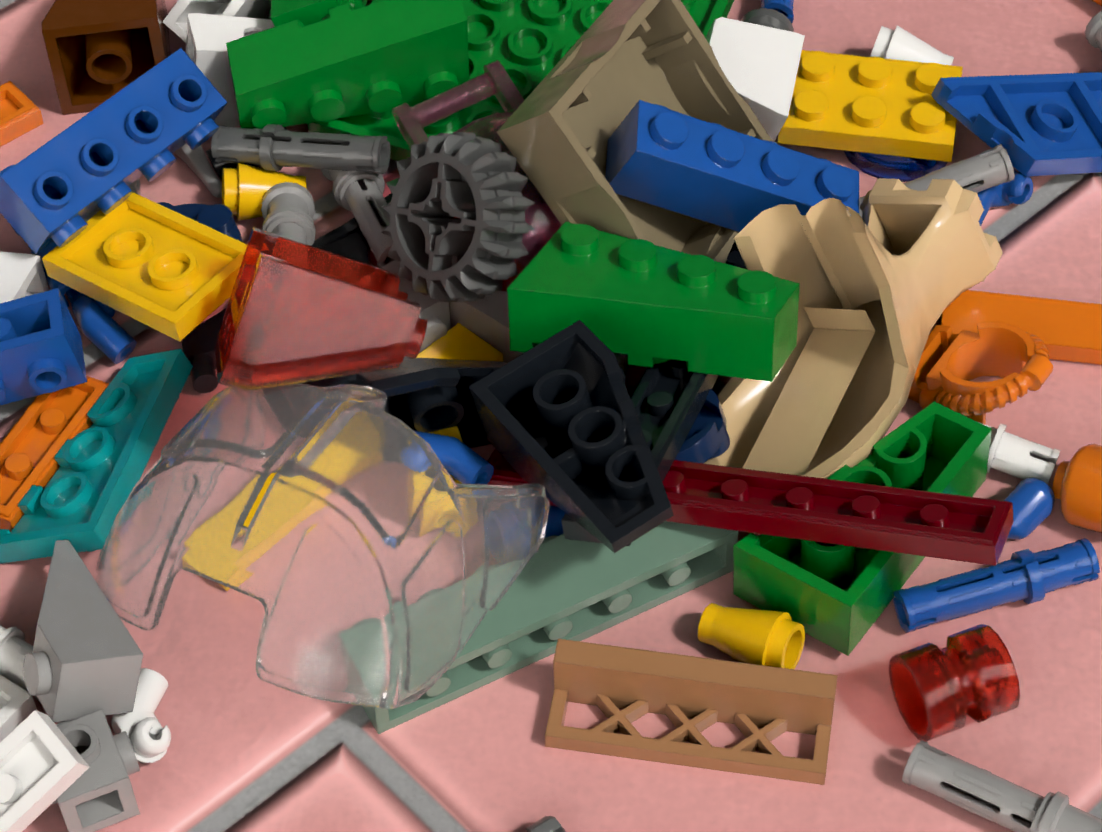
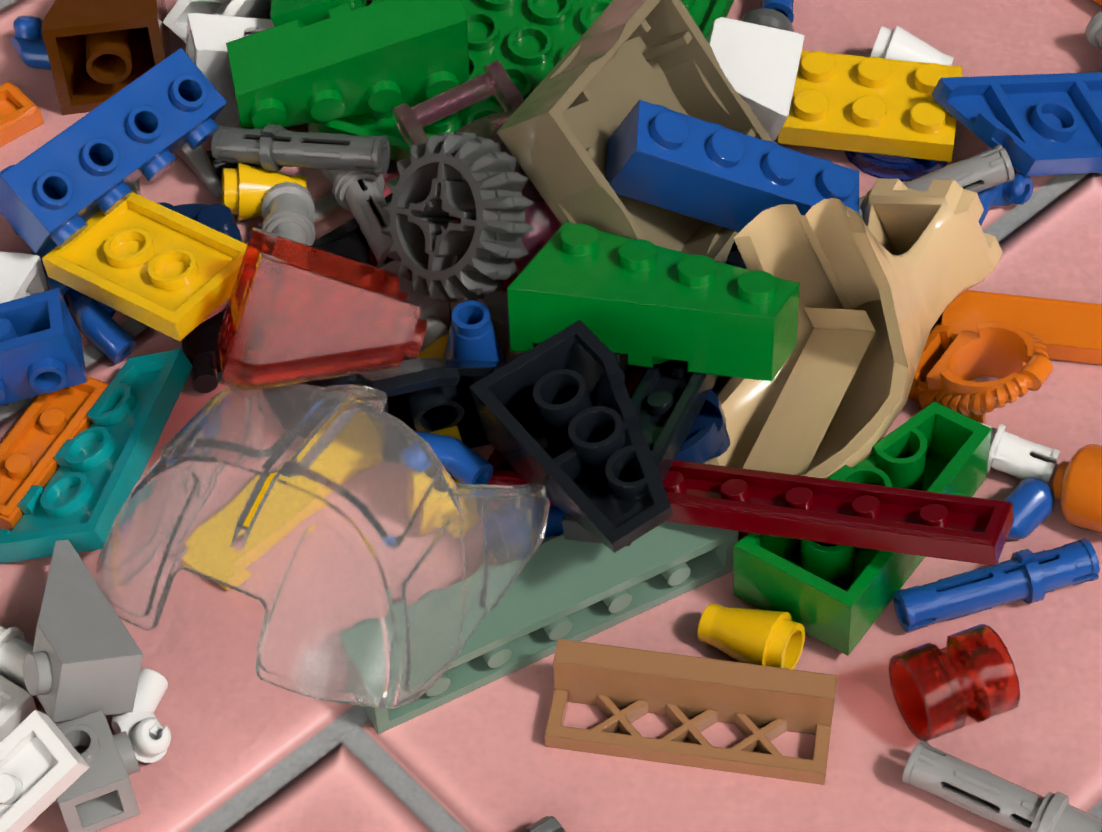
(29, 42): none -> blue arm
(473, 334): none -> blue cone

